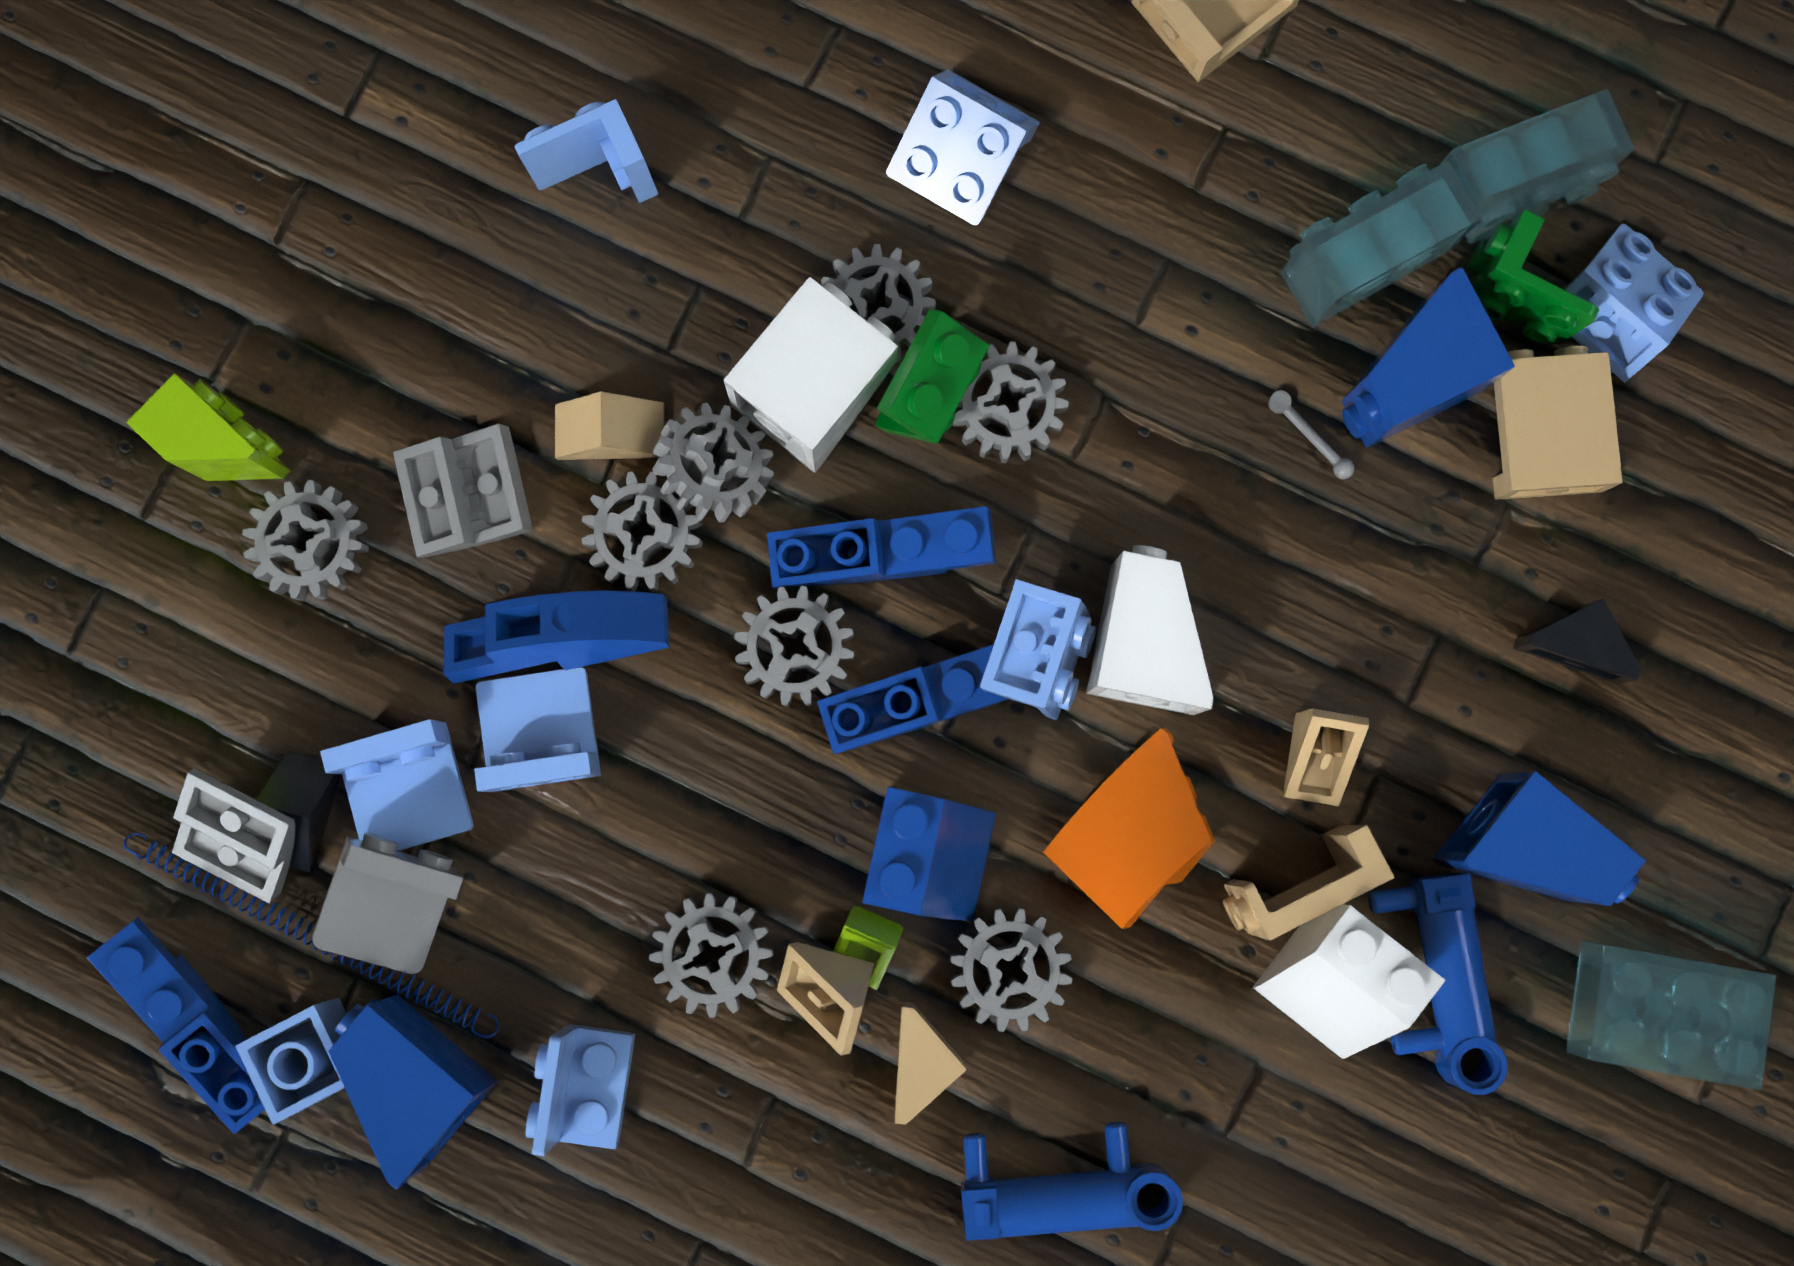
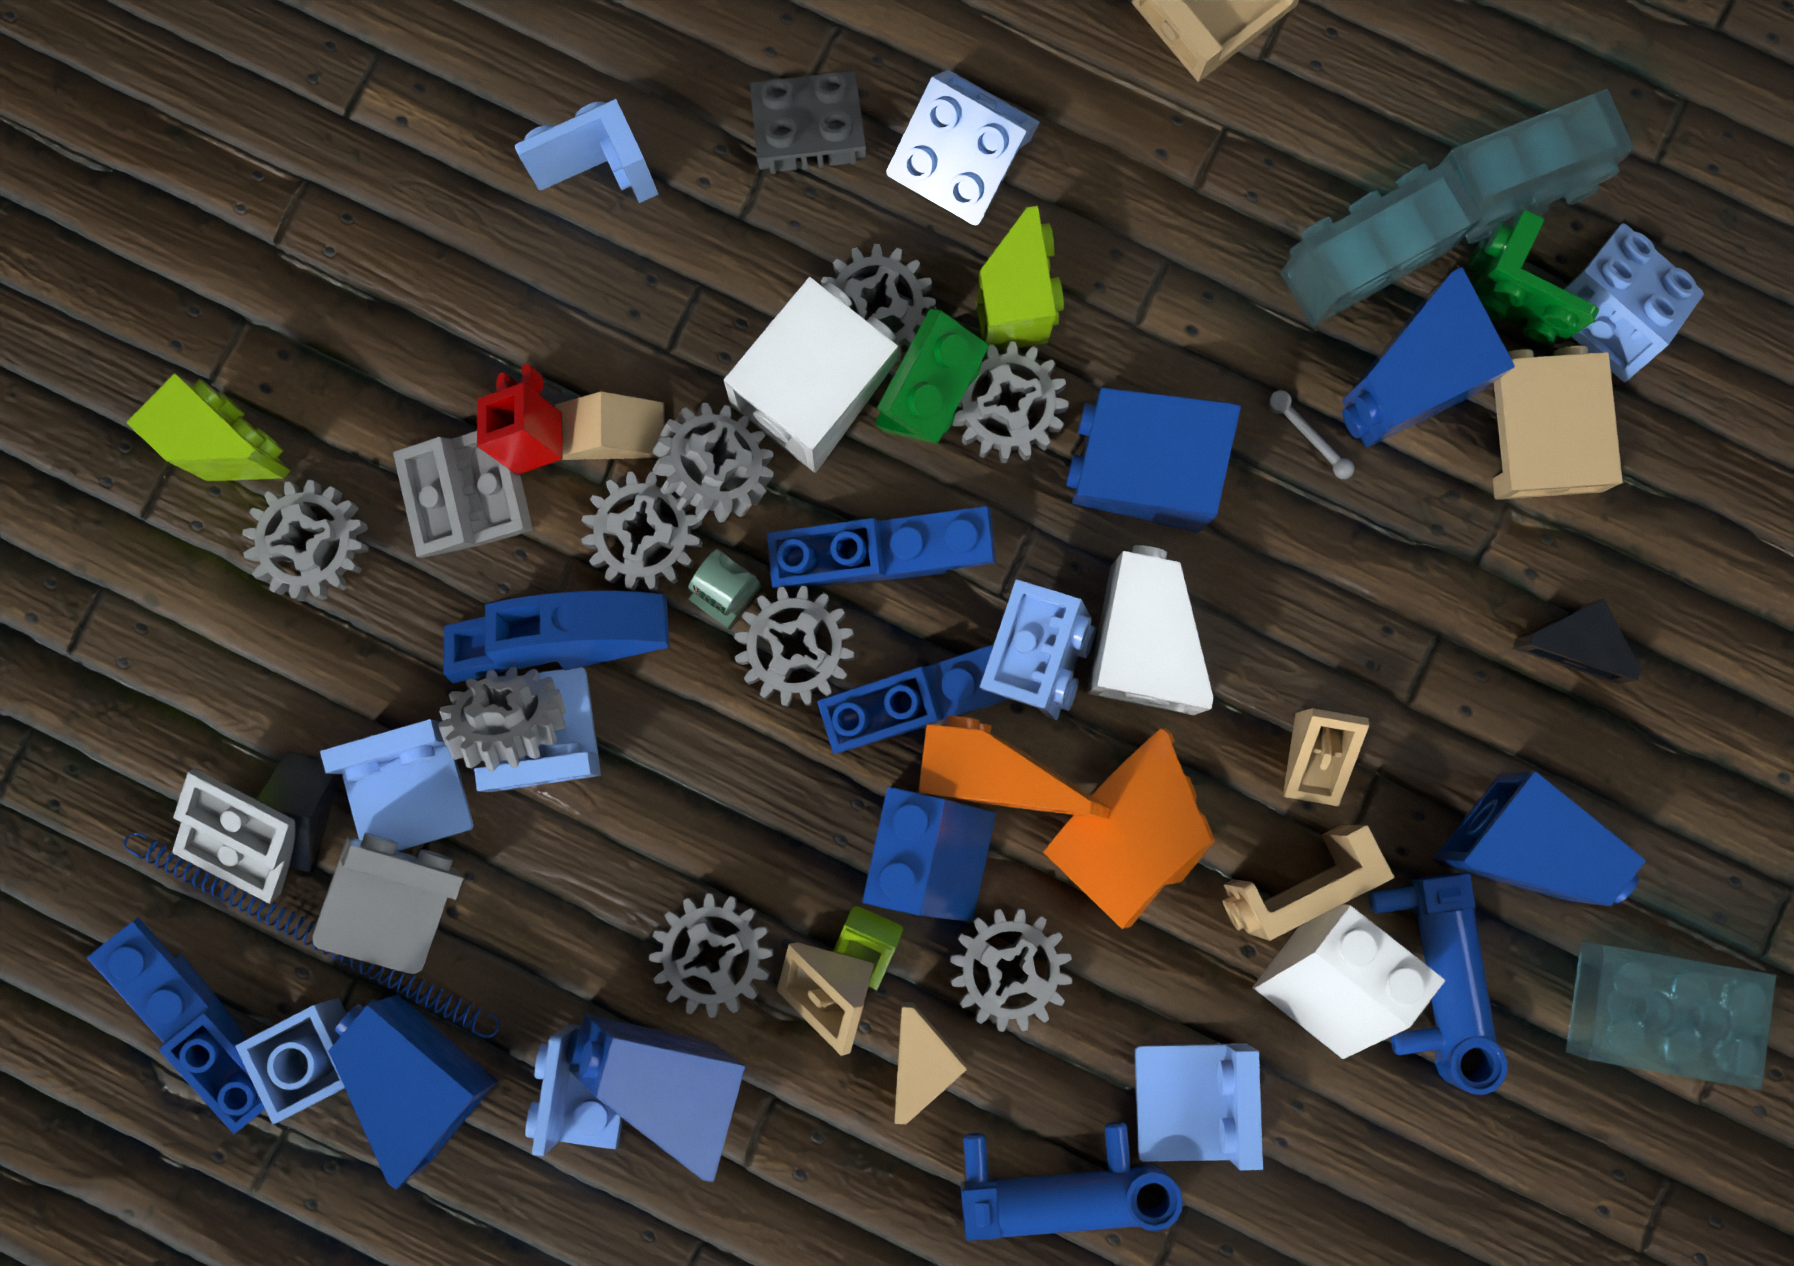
(502, 718): none -> light grey gear
(519, 424): none -> red brick
(662, 1084): none -> slope
(723, 588): none -> sand green leg
(806, 120): none -> dark grey hinge
(981, 768): none -> orange slope
(1015, 288): none -> lime slope
(1154, 457): none -> blue slope
(1199, 1103): none -> light blue bracket

